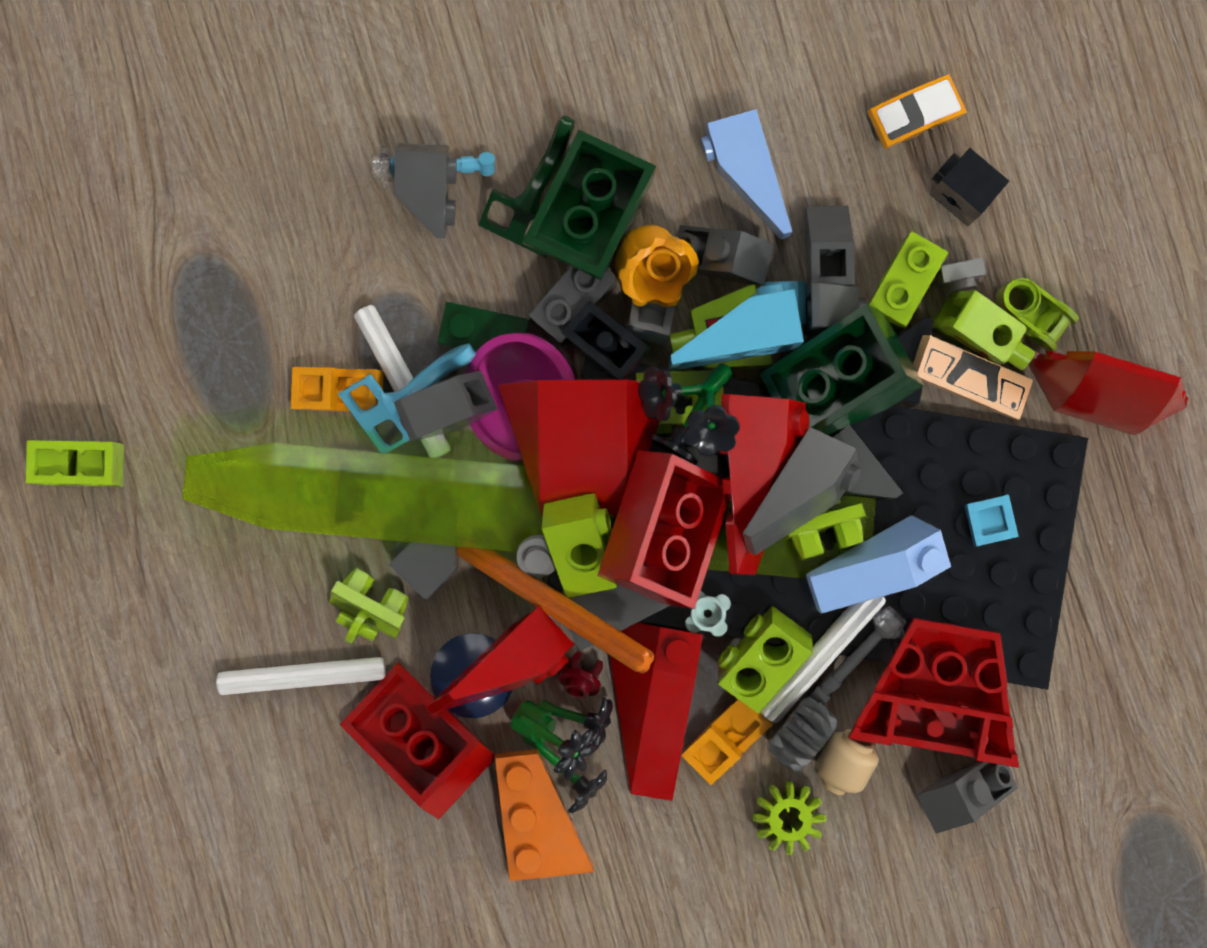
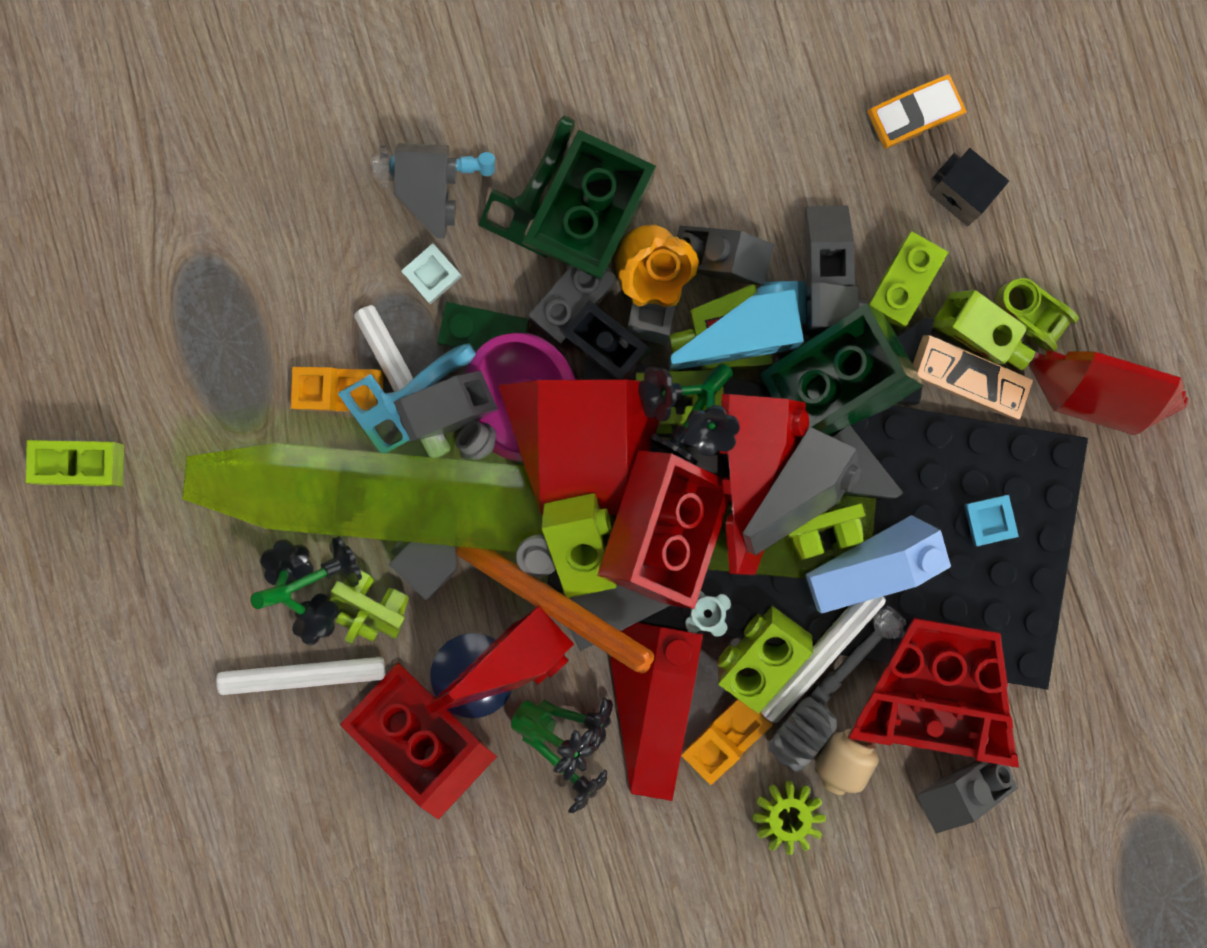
(290, 570): none -> black plant
(431, 273): none -> light aqua plate
(476, 441): none -> light grey plate
(535, 823): orange wing -> none
(581, 682): dark red plate -> none
(746, 165): light blue slope -> none
(961, 274): light grey plate -> none

